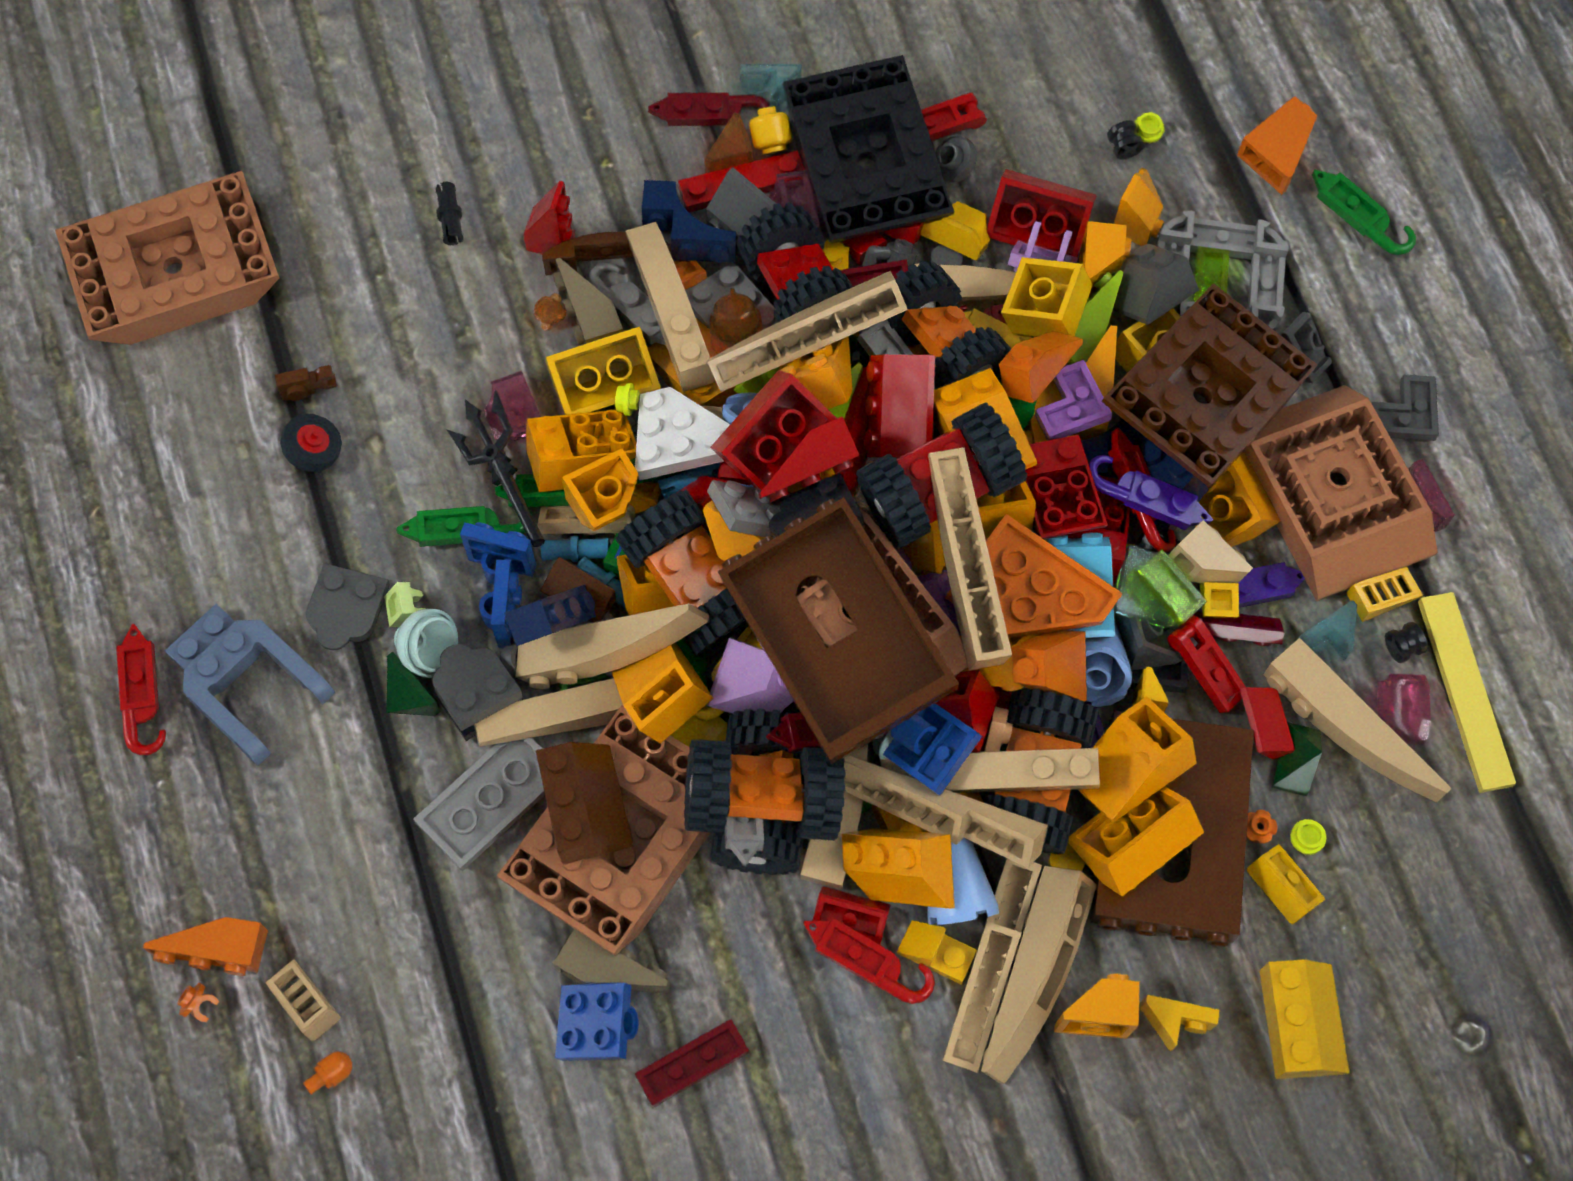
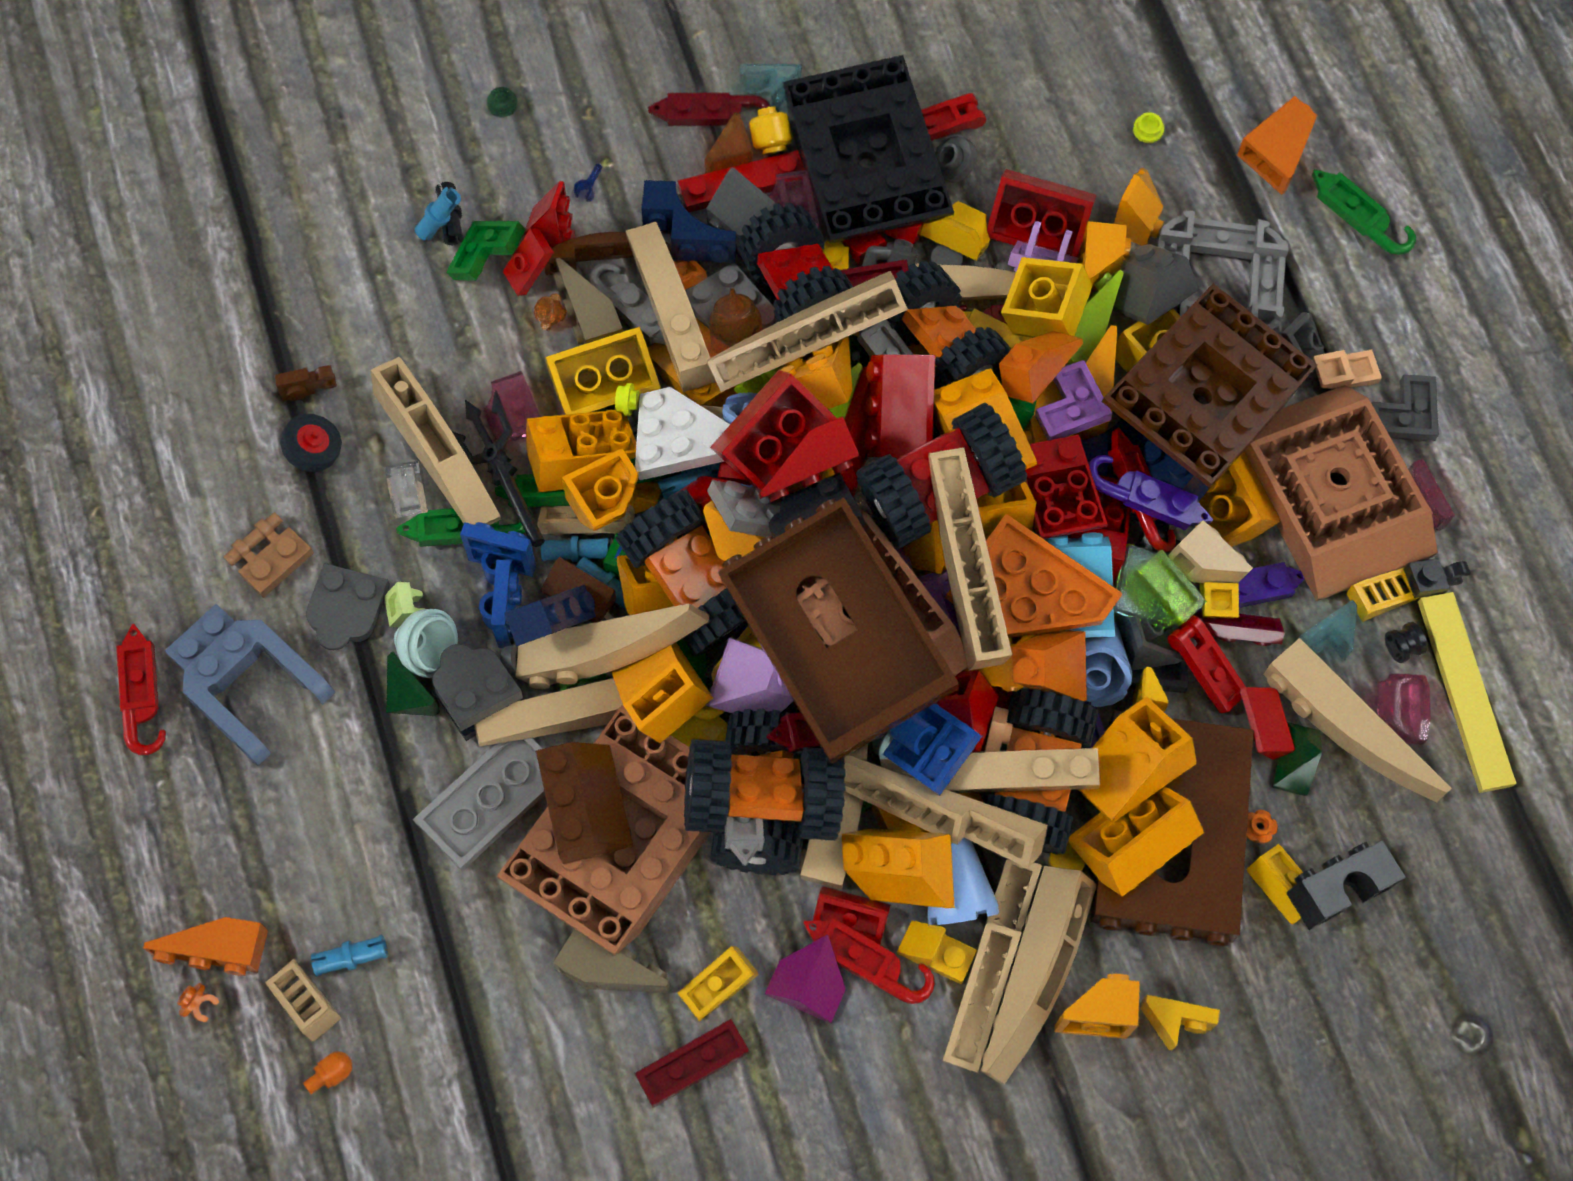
(123, 258): nougat slope -> none
(275, 561): none -> medium nougat plate
(349, 955): none -> dark azure pin
(406, 488): none -> clear slope
(432, 441): none -> tan slope
(437, 213): none -> dark azure pin
(482, 240): none -> green plate
(502, 95): none -> clear green plate
(528, 261): none -> red plate
(588, 183): none -> clear blue hand
(595, 1022): blue plate -> none
(718, 982): none -> yellow slope
(809, 980): none -> magenta slope
(1125, 139): black wheel -> none
(1210, 268): clear neon green plate -> none
(1303, 1019): yellow slope -> none
(1308, 837): neon yellow plate -> none
(1322, 894): none -> arch
(1345, 369): none -> light nougat slope
(1430, 579): none -> black plate

